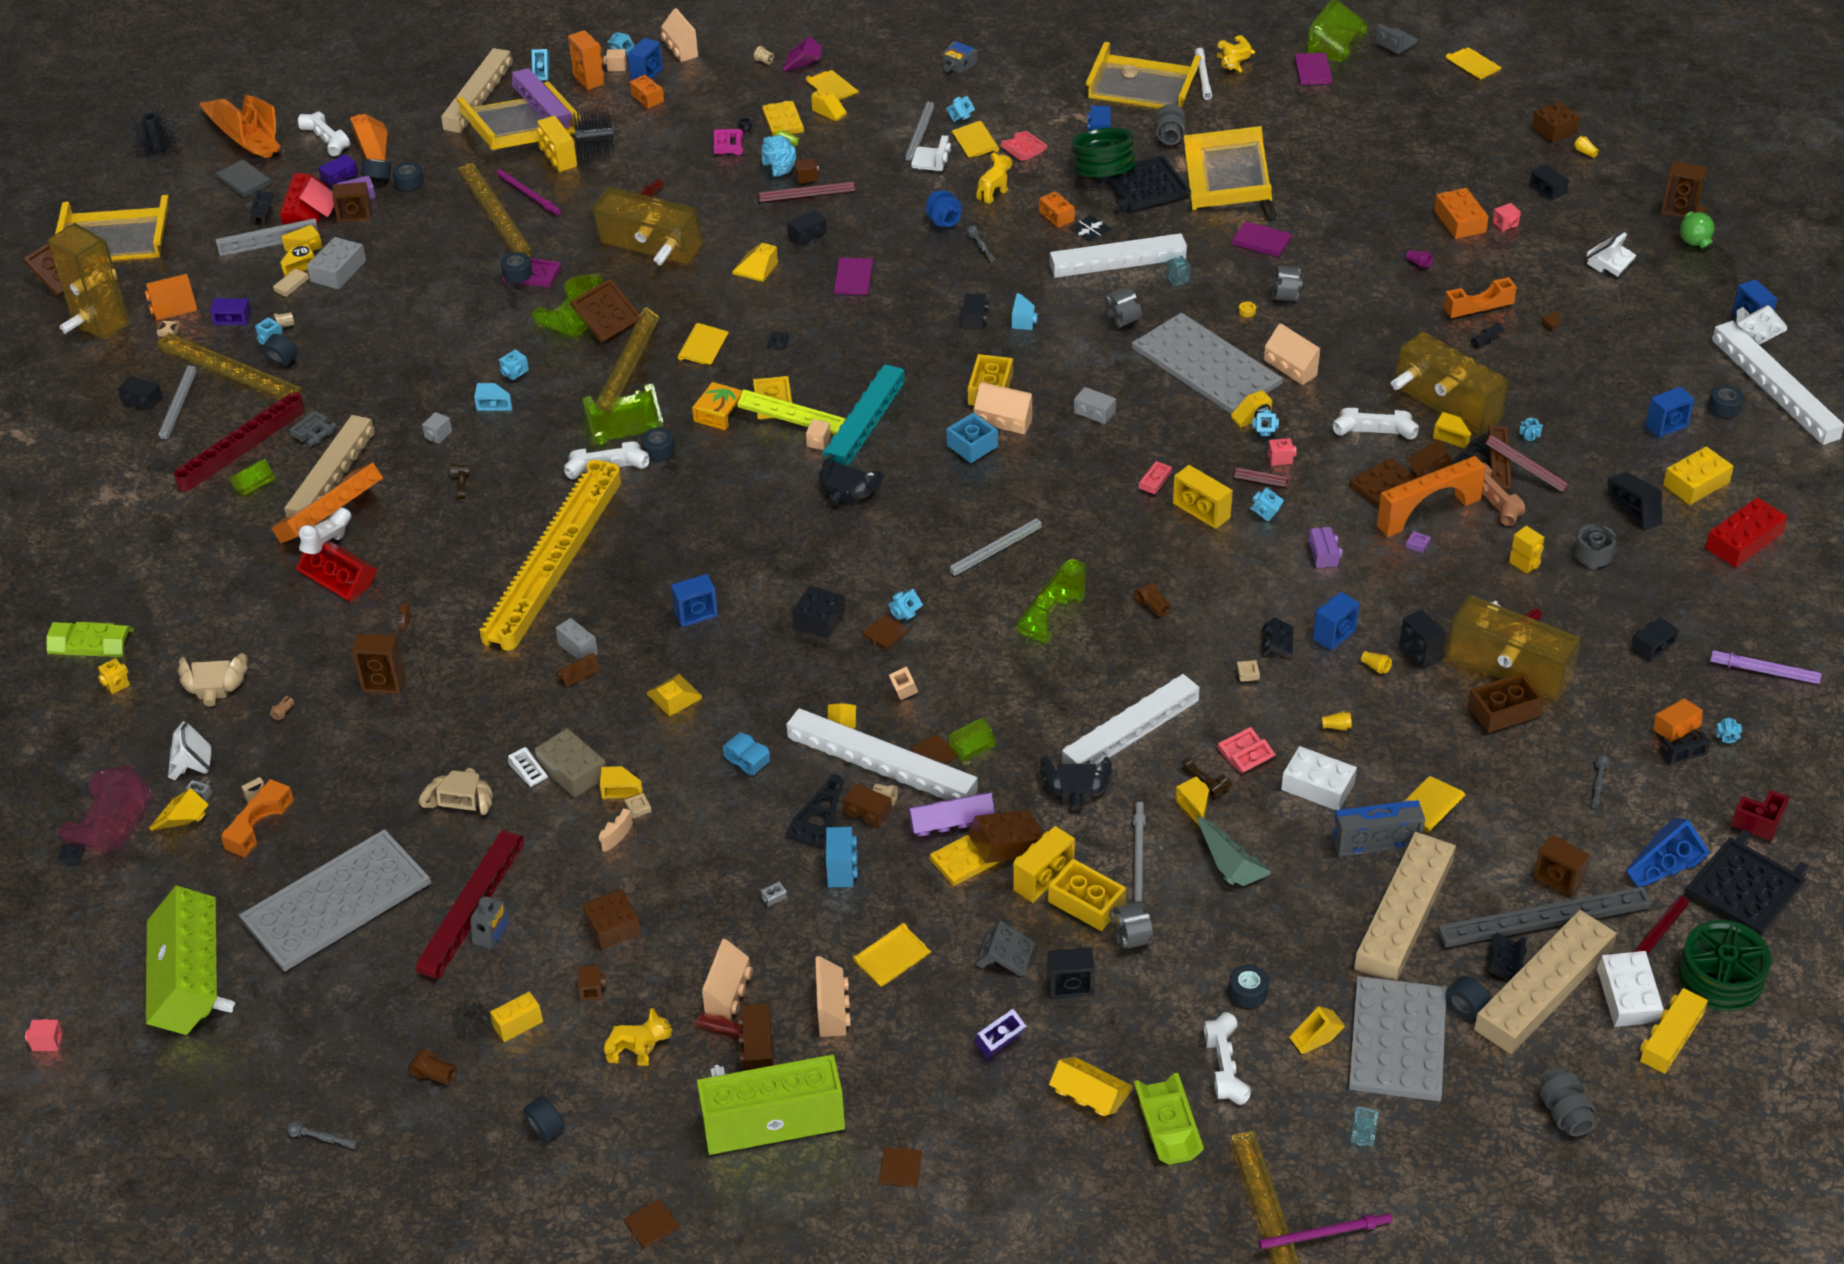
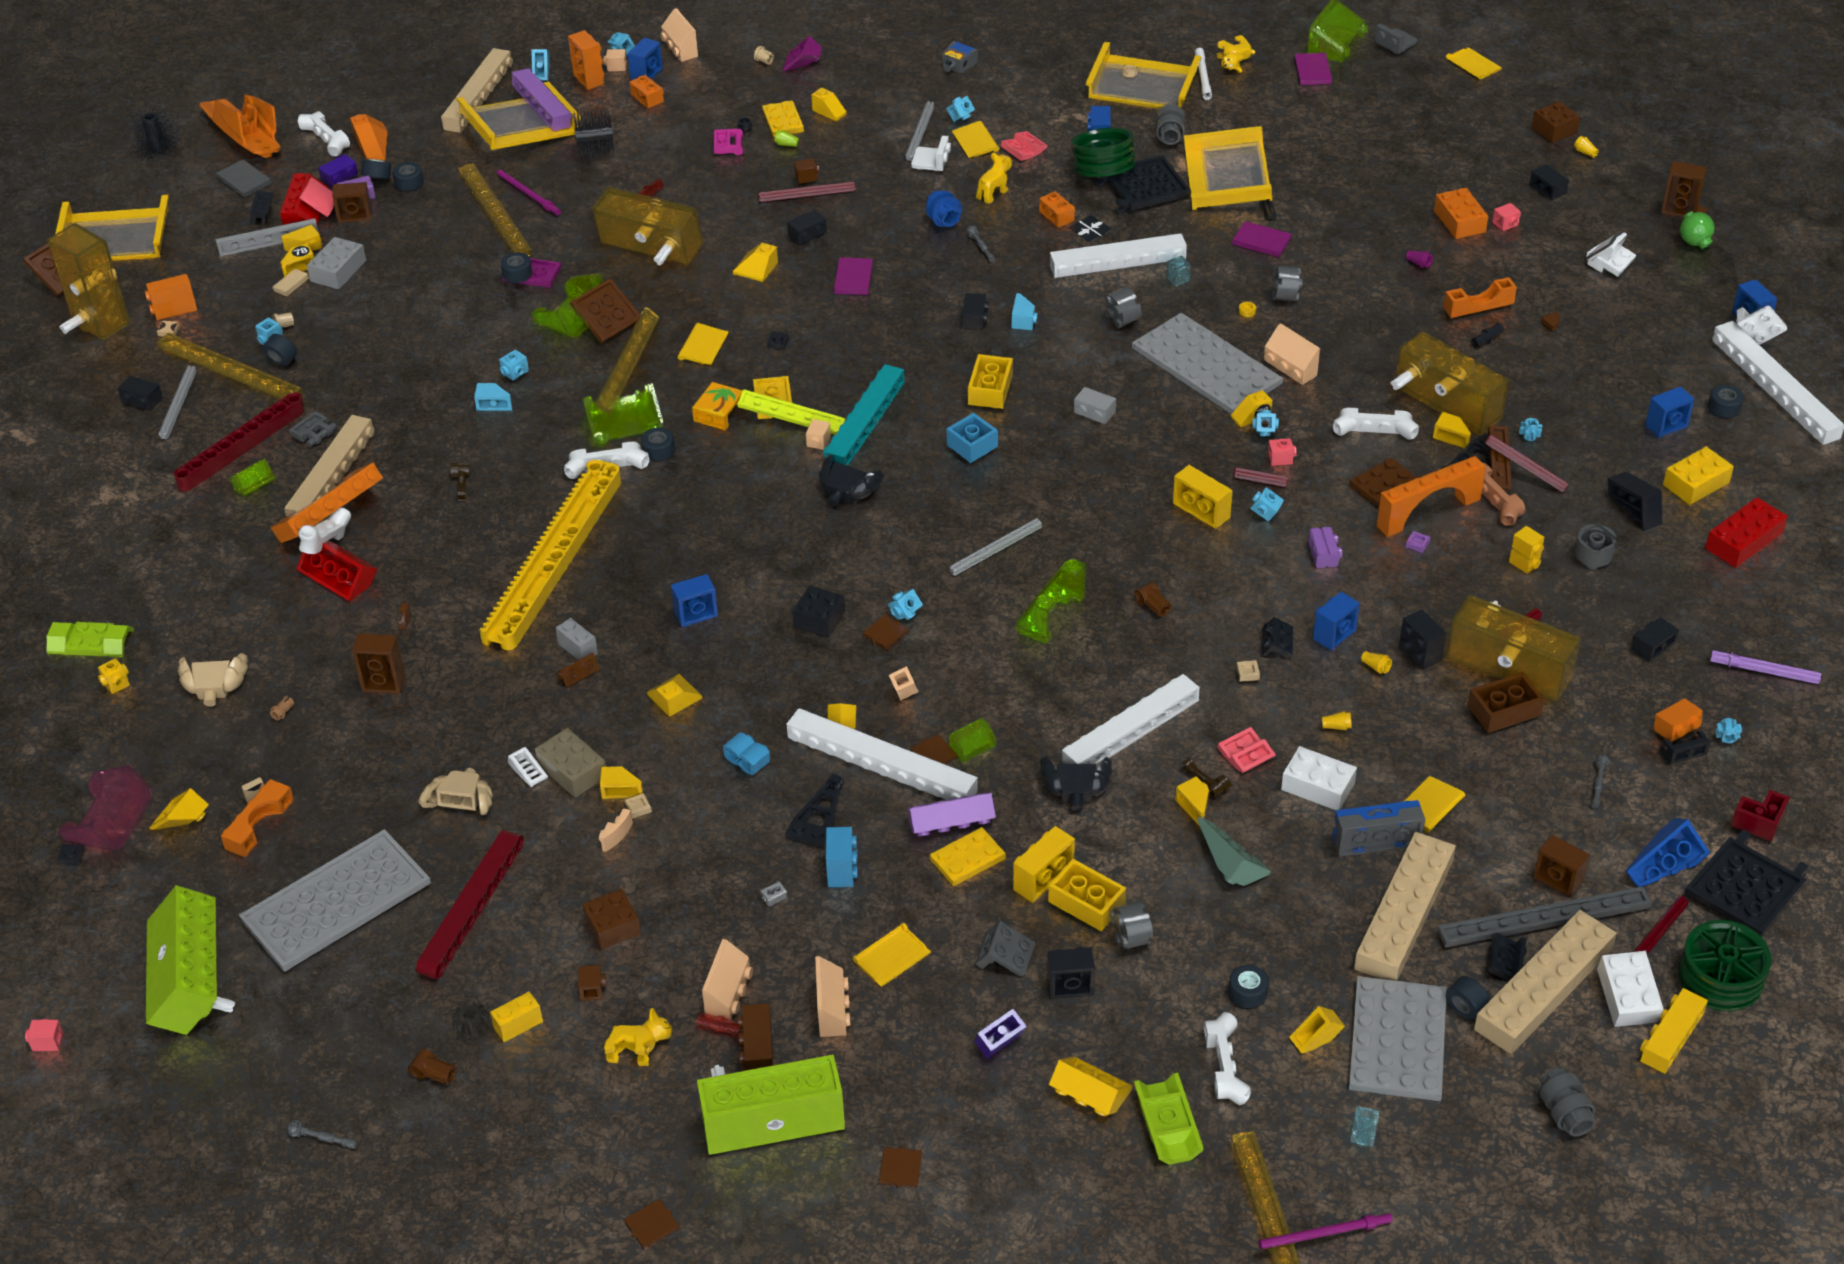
(188, 750): white piece -> none
(201, 789): light grey piece -> none
(230, 311): dark purple brick -> none
(437, 428): light grey brick -> none
(489, 922): dark grey torso -> none
(543, 1118): black wheel -> none
(556, 143): yellow brick -> none
(779, 154): medium azure hair -> none
(833, 83): yellow piece -> none
(867, 804): reddish brown brick -> none
(890, 791): tan bush -> none
(1004, 407): light nougat slope -> none
(1004, 834): reddish brown brick -> none
(1139, 822): light grey bar -> none
(1155, 477): coral plate -> none
(1430, 459): reddish brown brick -> none

